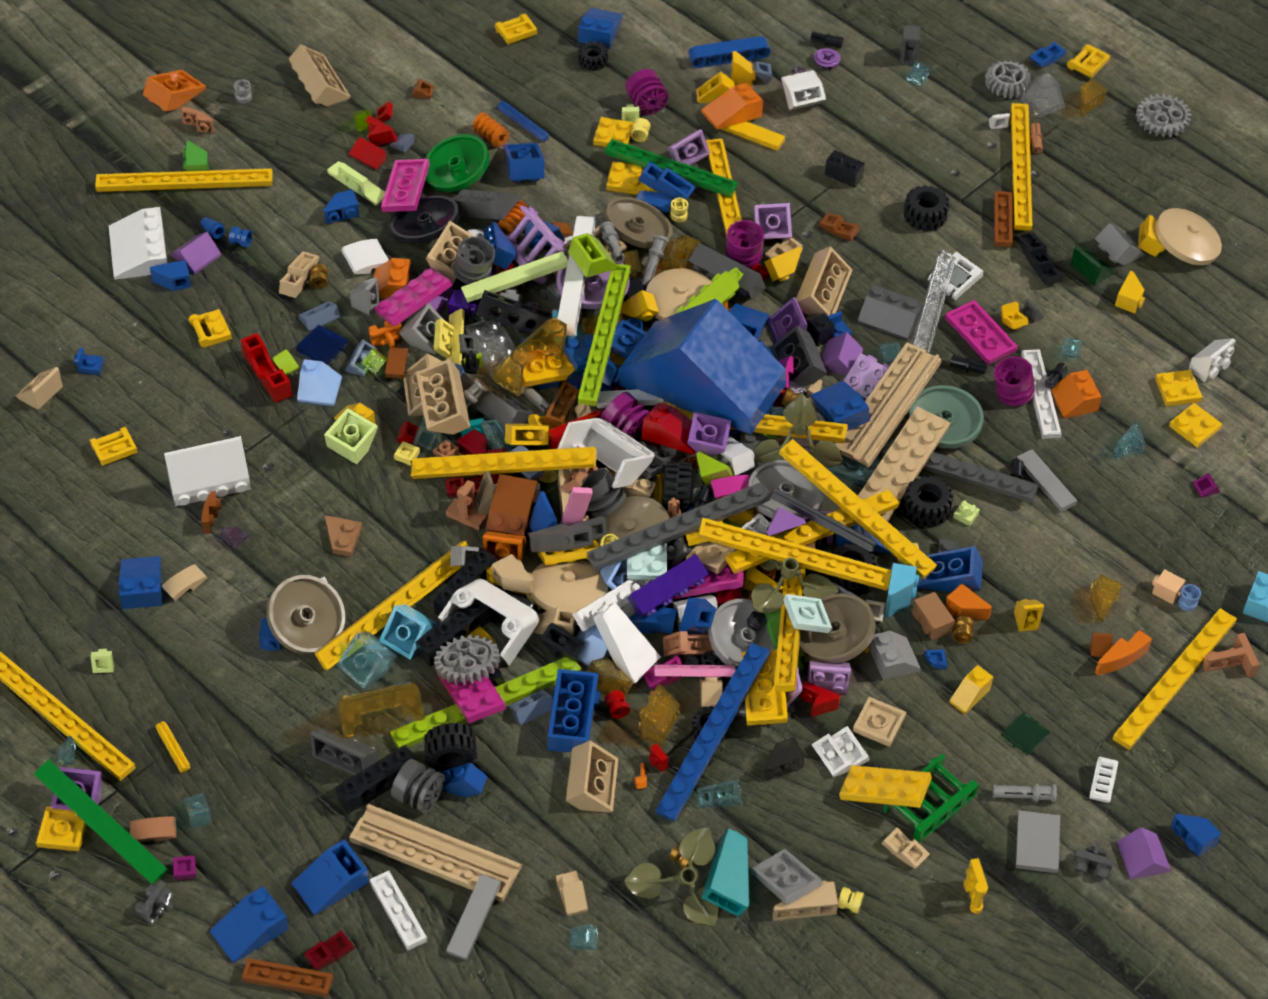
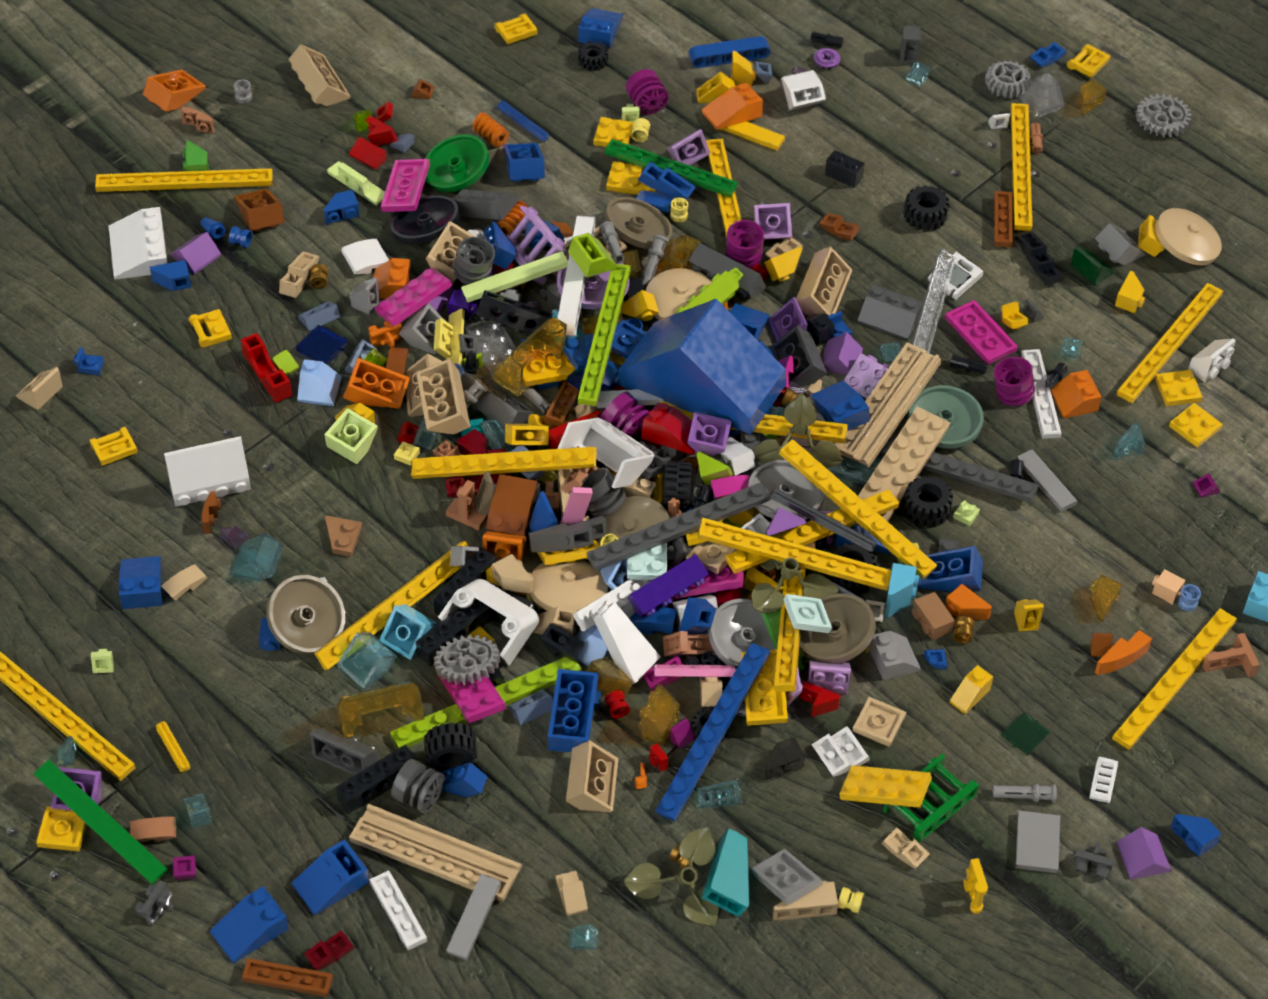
(257, 558): none -> clear light blue slope
(260, 209): none -> dark orange slope
(375, 385): none -> orange slope
(553, 497): none -> nougat plate
(681, 734): none -> magenta slope
(753, 623): black bush -> none
(1169, 343): none -> yellow plate

